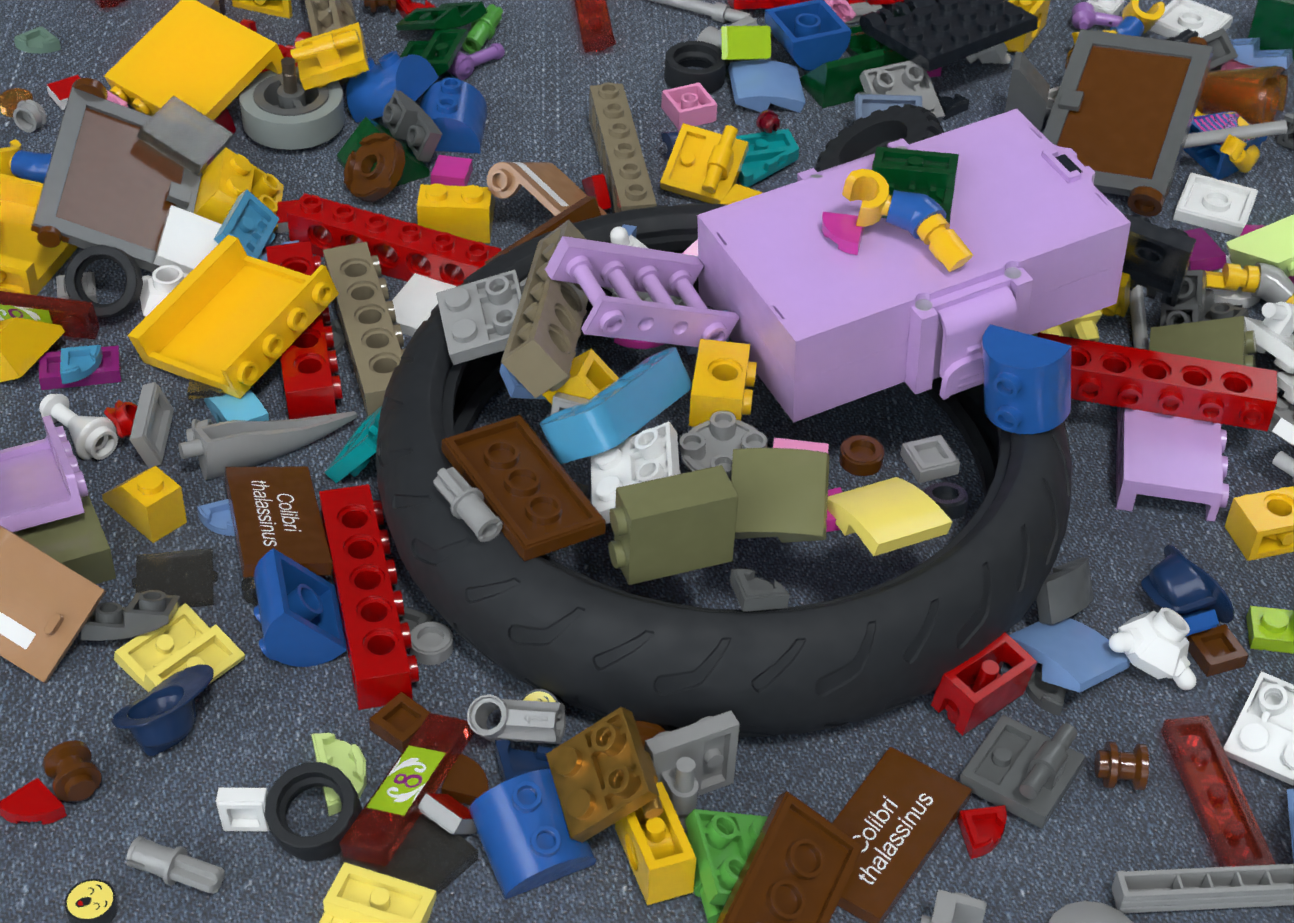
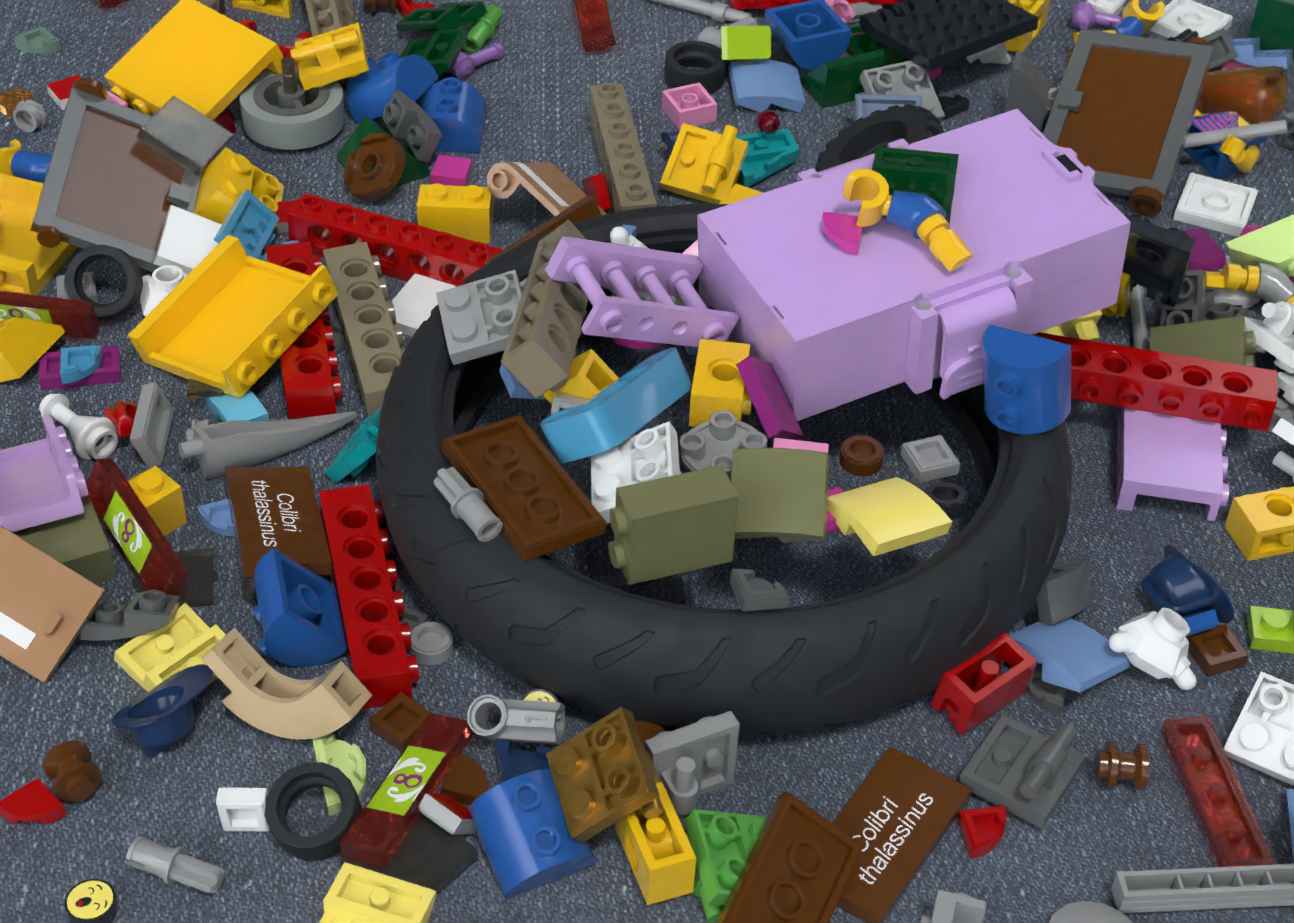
(135, 529): none -> clear red plate
(281, 703): none -> tan arch
(769, 399): none -> magenta tile

